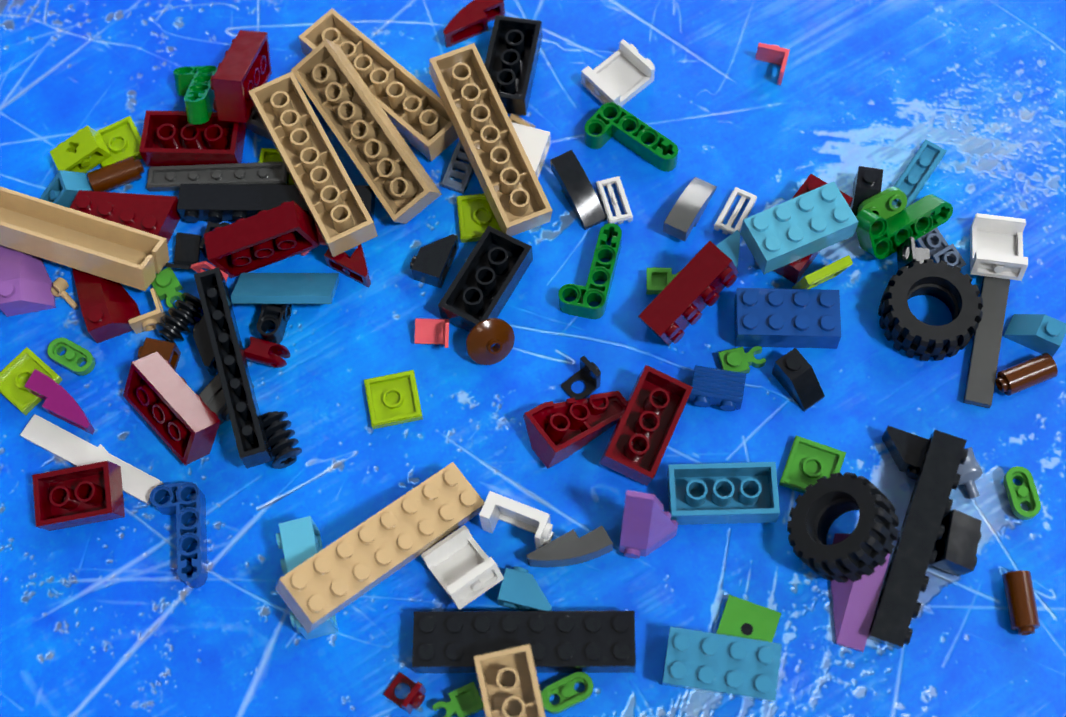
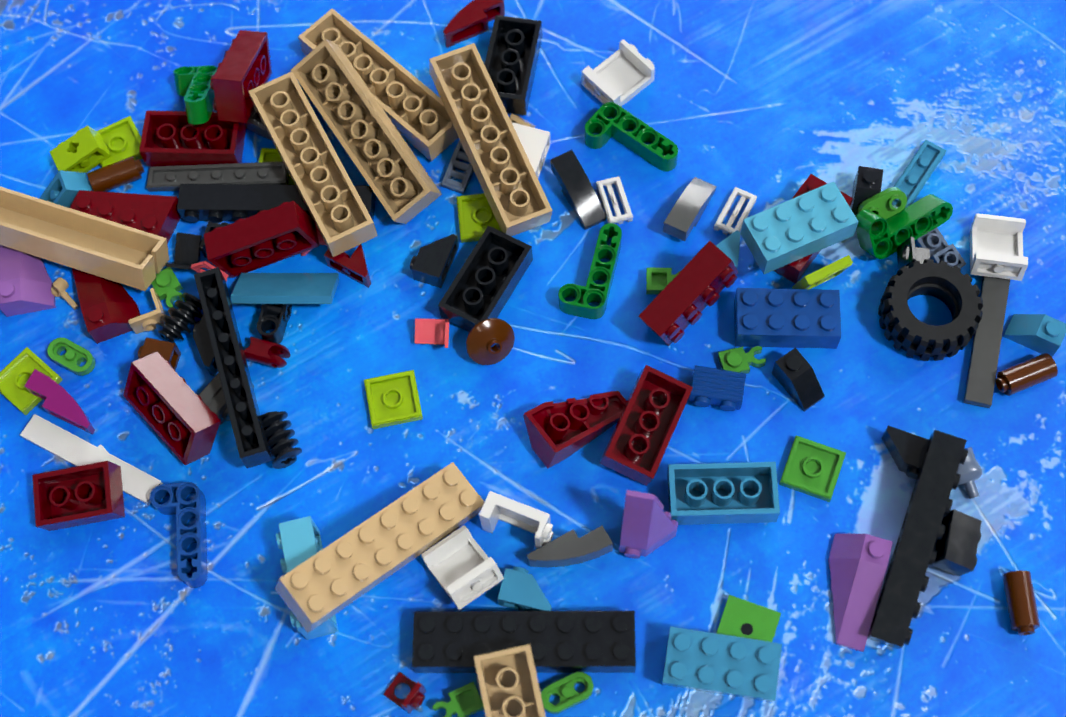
(588, 374): black bracket -> none
(775, 55): bracket -> none
(863, 547): black tyre -> none
(1022, 494): bright green plate -> none

